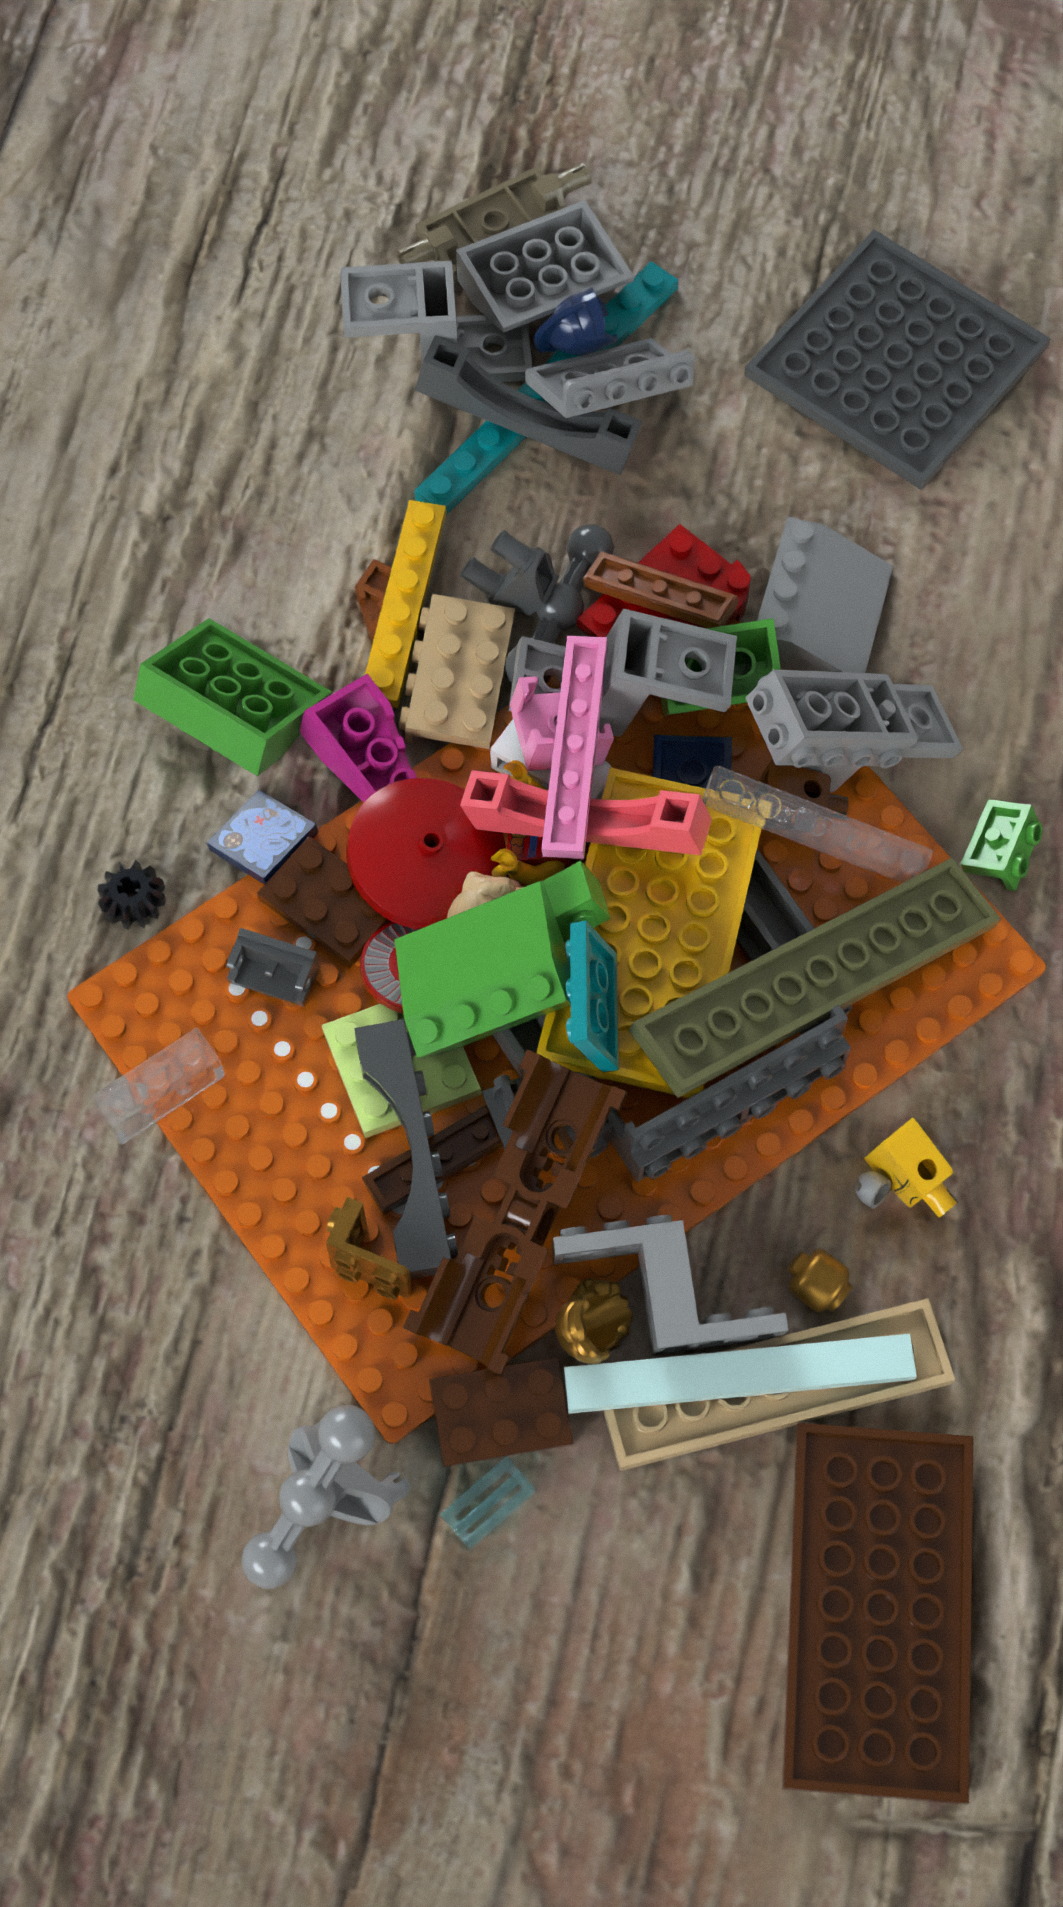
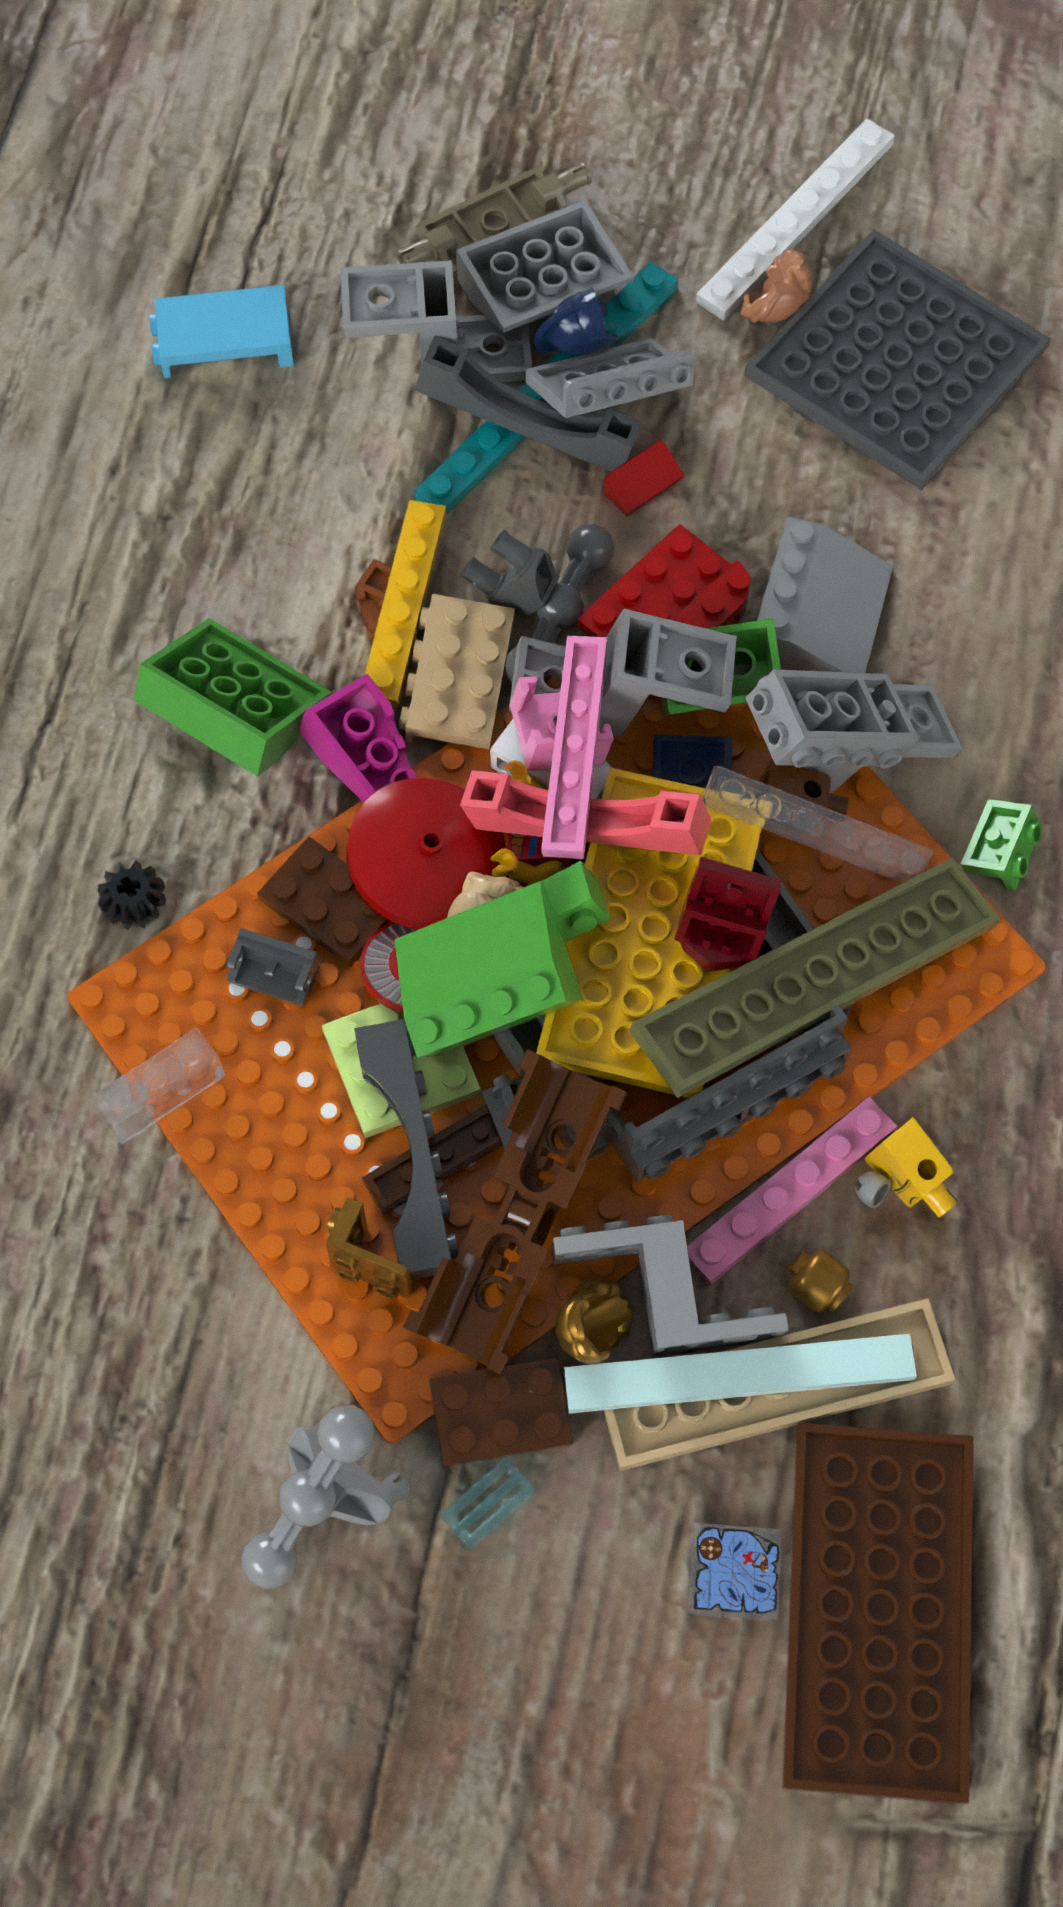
(221, 327): none -> medium azure panel
(261, 836): tile -> none
(592, 996): teal plate -> none
(642, 478): none -> red slope
(660, 591): dark orange tile -> none
(725, 915): none -> dark red piece
(734, 1572): none -> tile
(783, 291): none -> nougat hair
(789, 1190): none -> bright pink plate
(795, 218): none -> white plate

